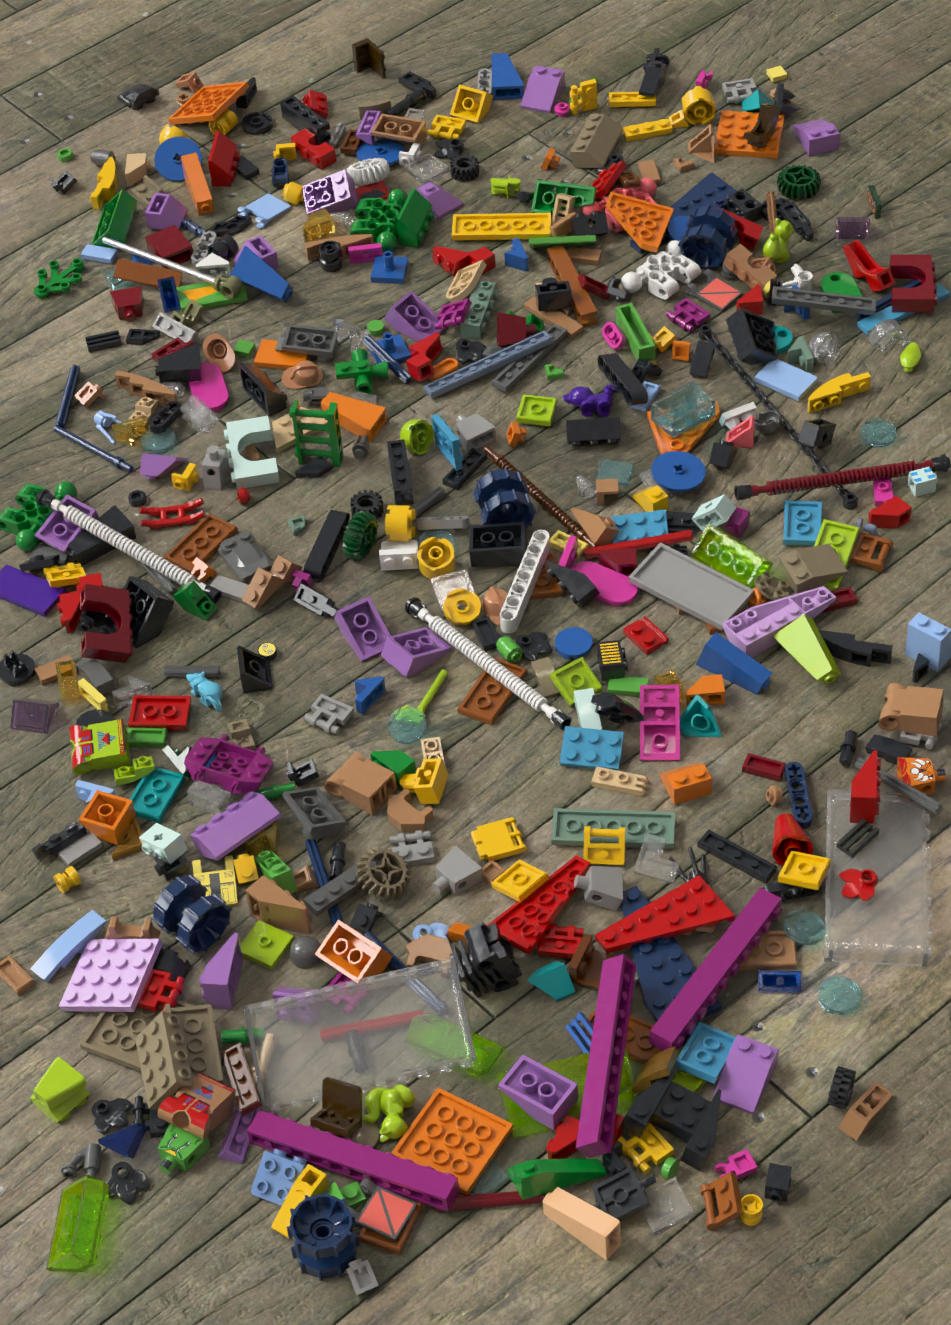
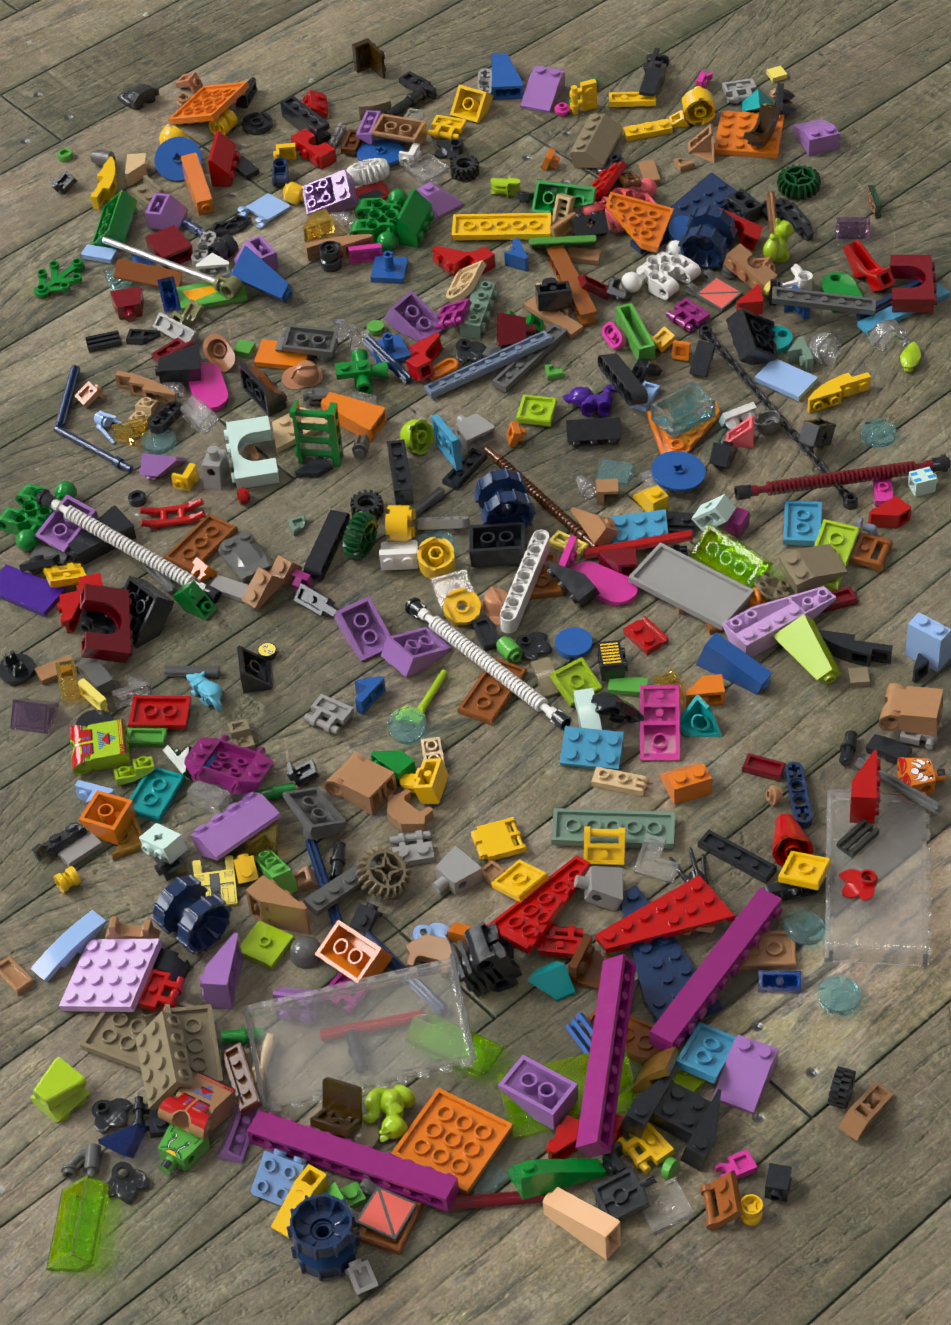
(858, 677): none -> dark tan tile

